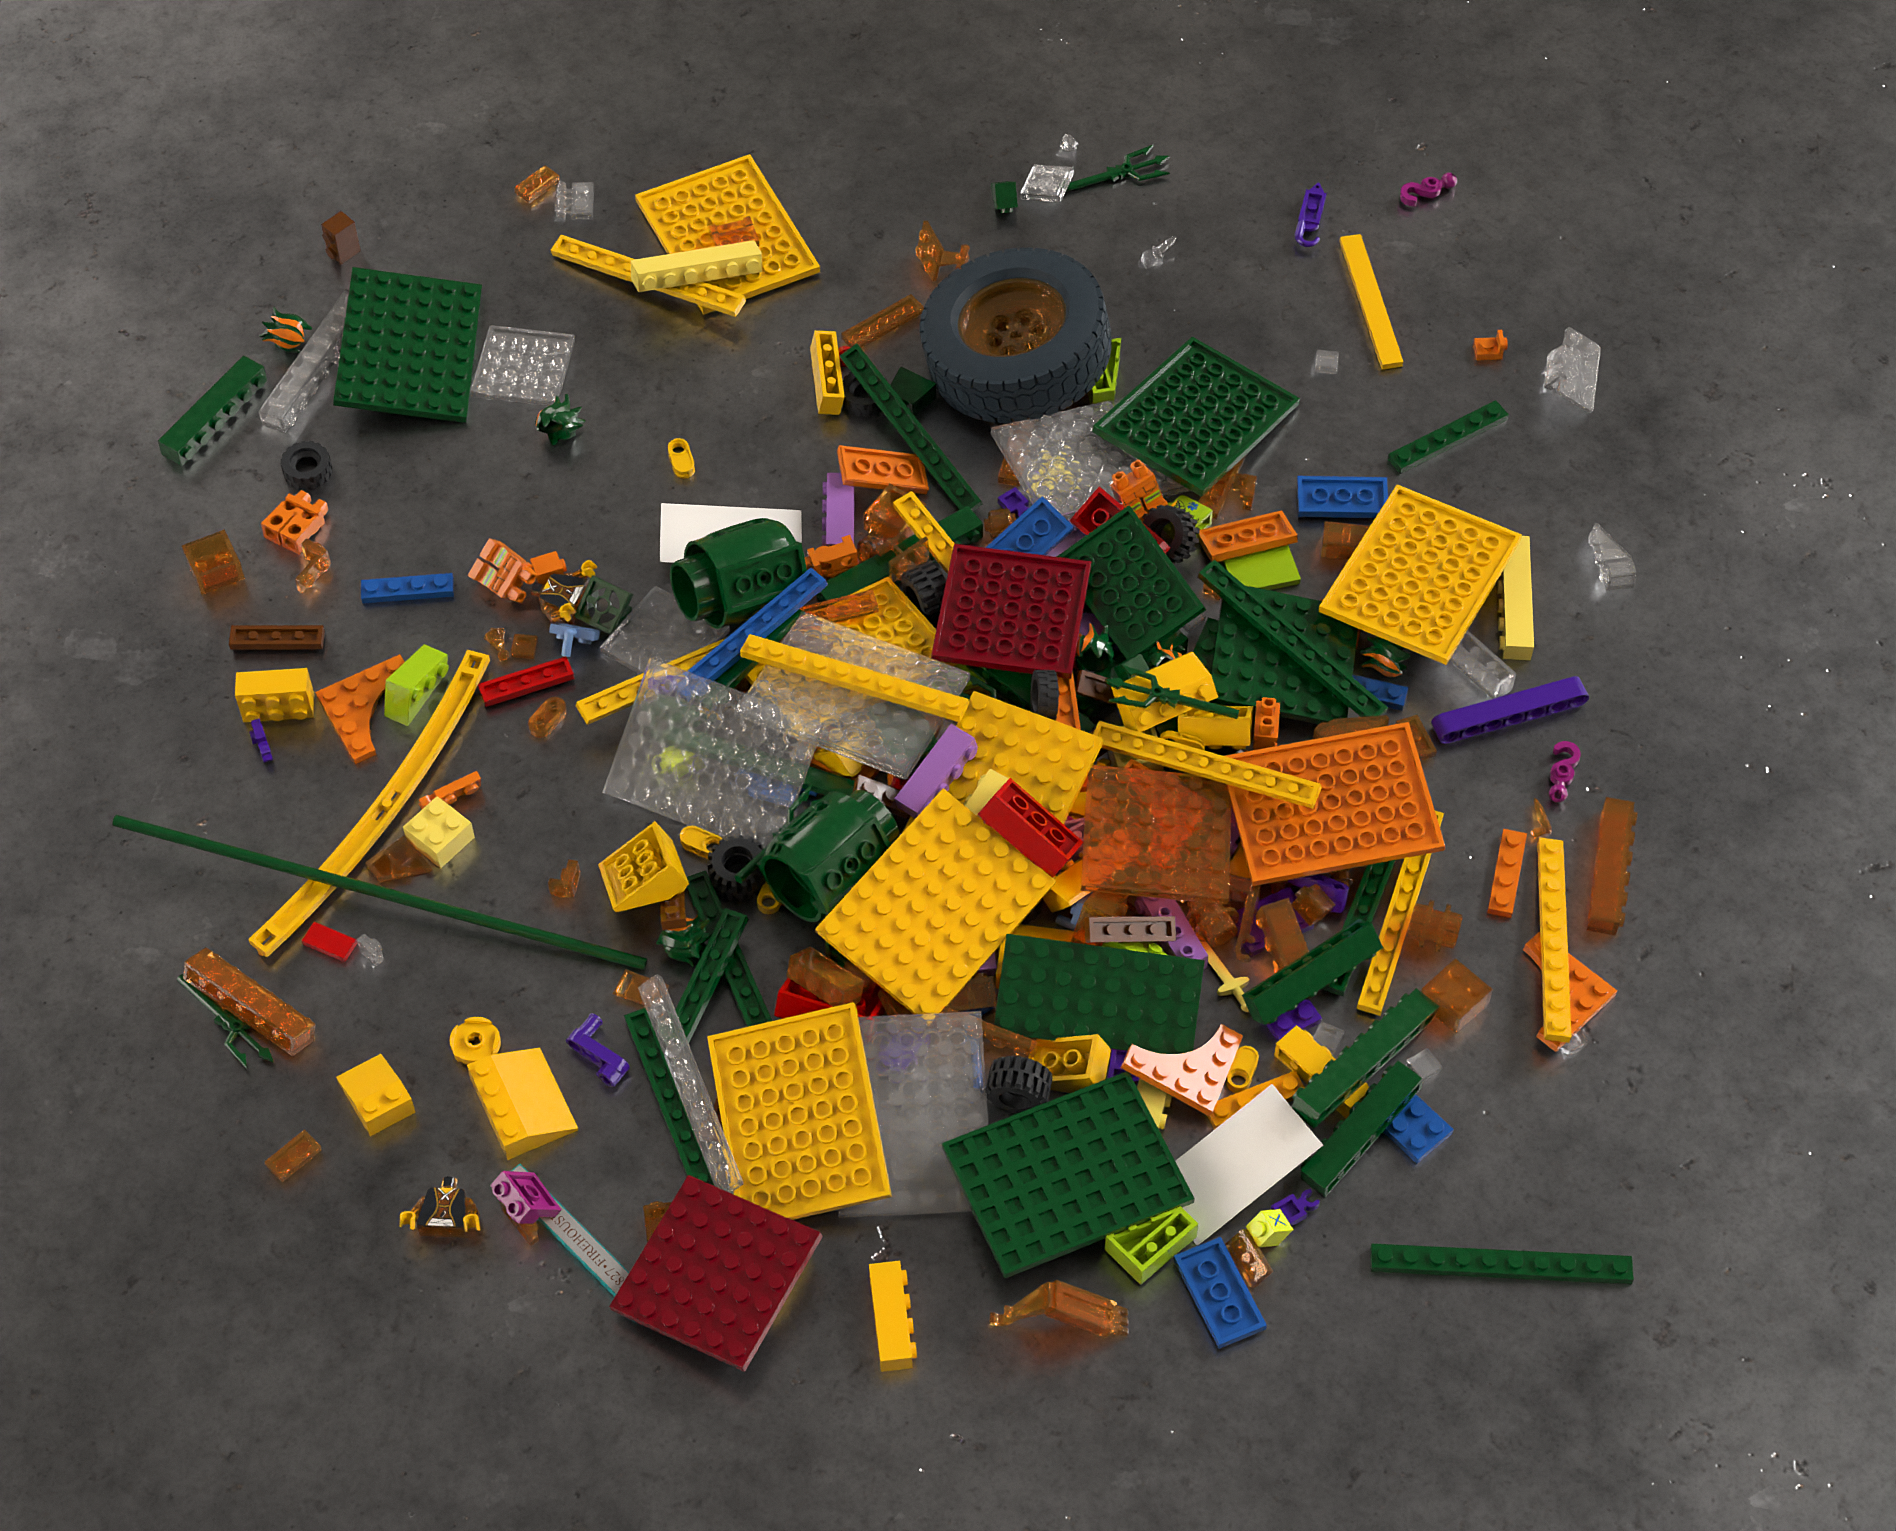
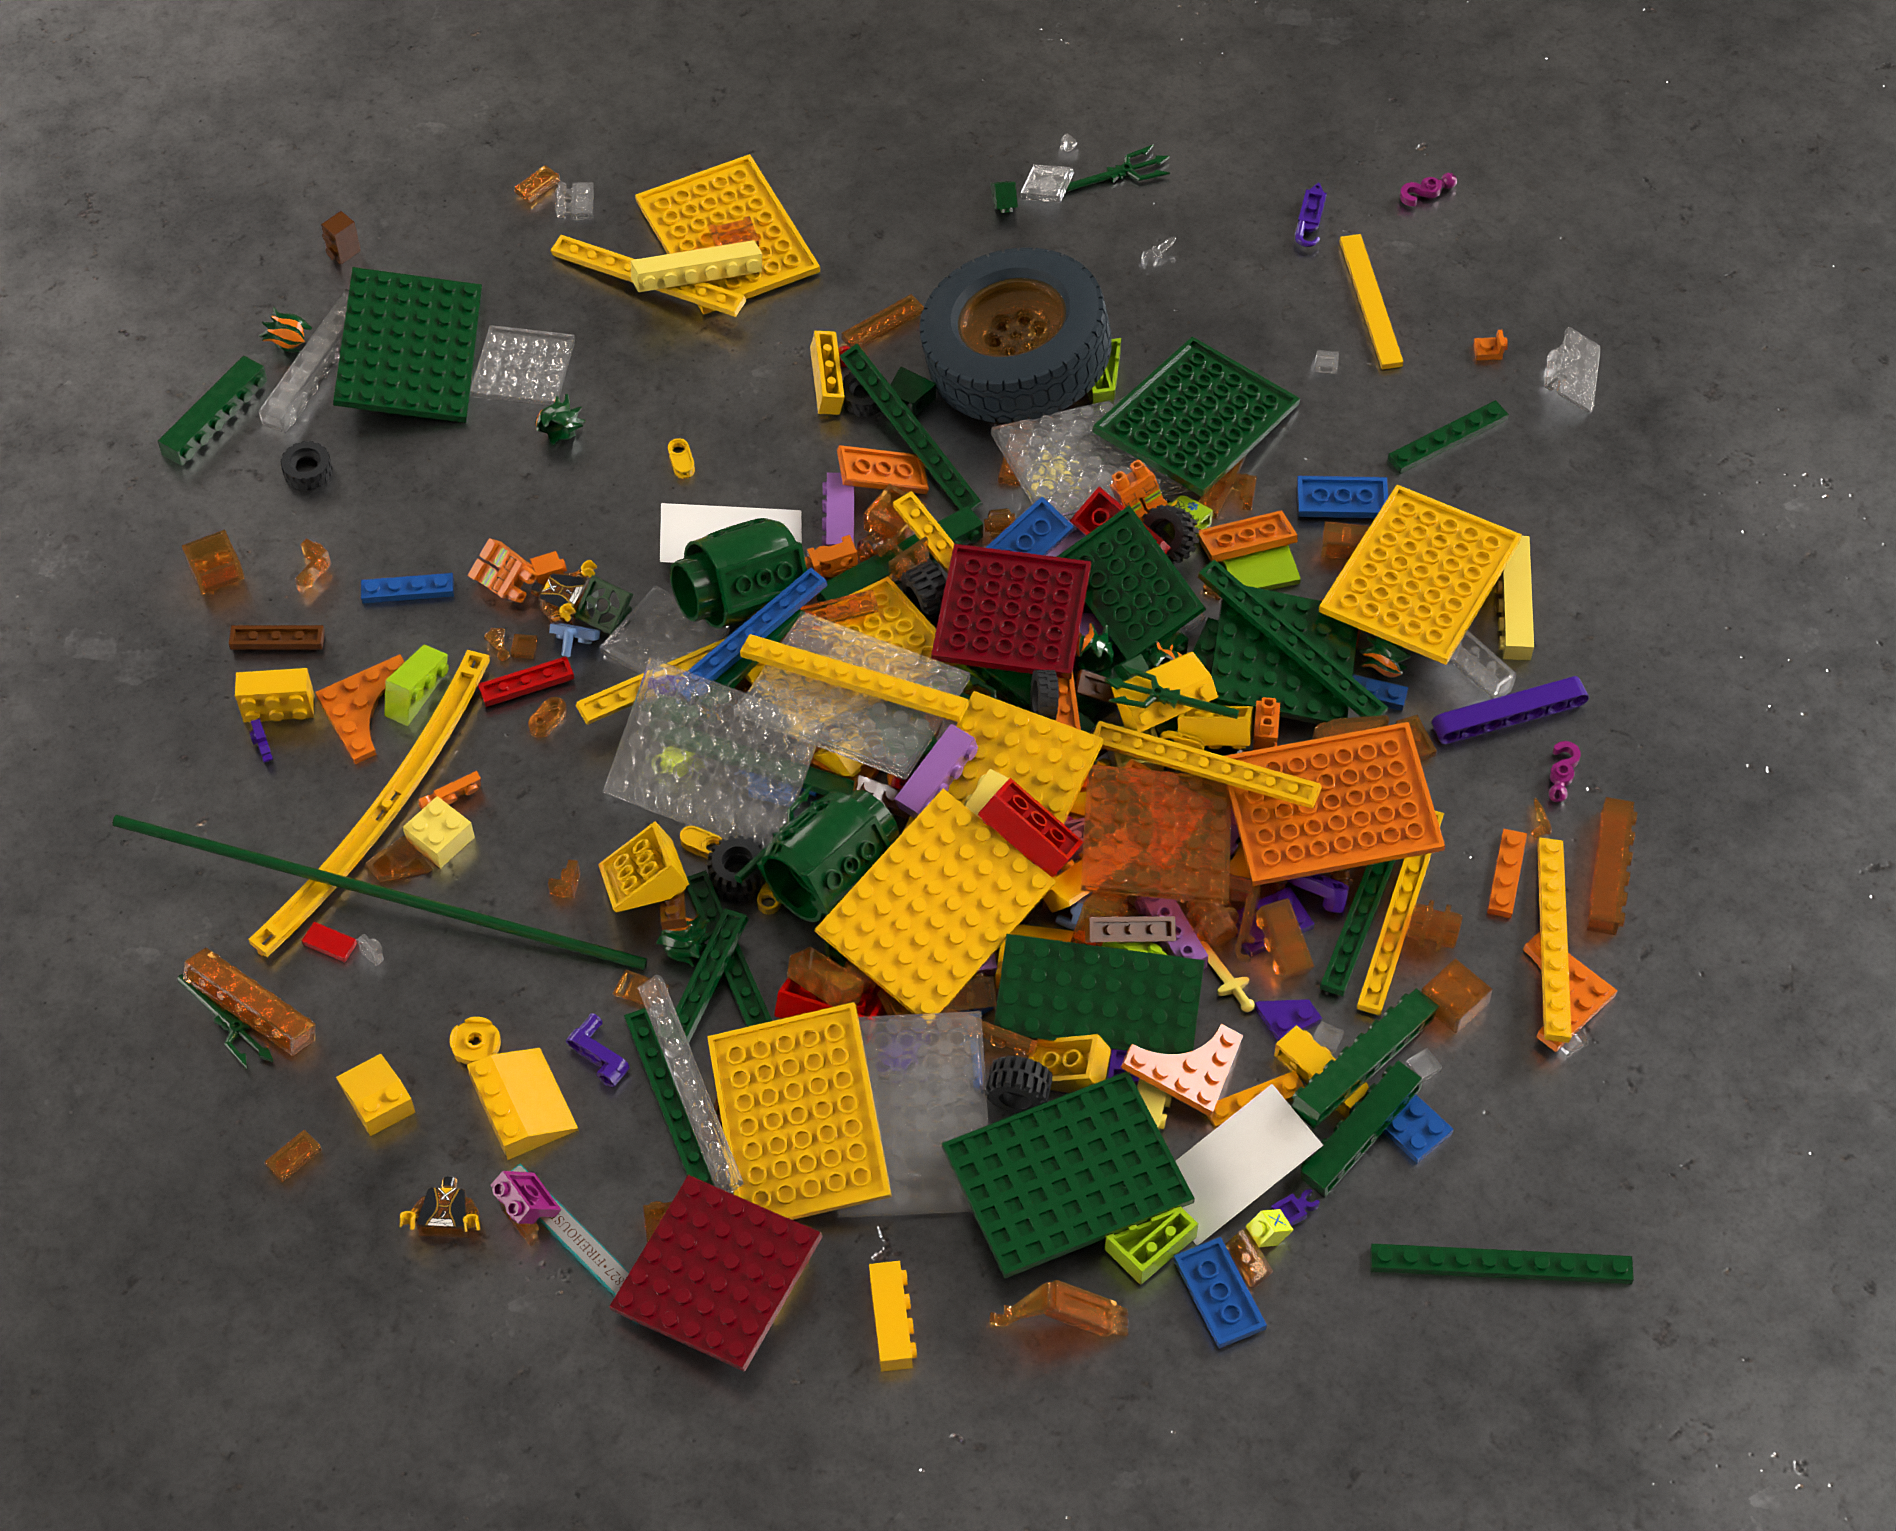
(294, 521): orange hips -> none
(933, 254): clear orange plate -> none
(1014, 501): dark purple plate -> none
(1243, 1065): yellow piece -> none
(1312, 904): clear orange brick -> none
(1312, 972): dark green brick -> none
(1614, 561): clear slope -> none

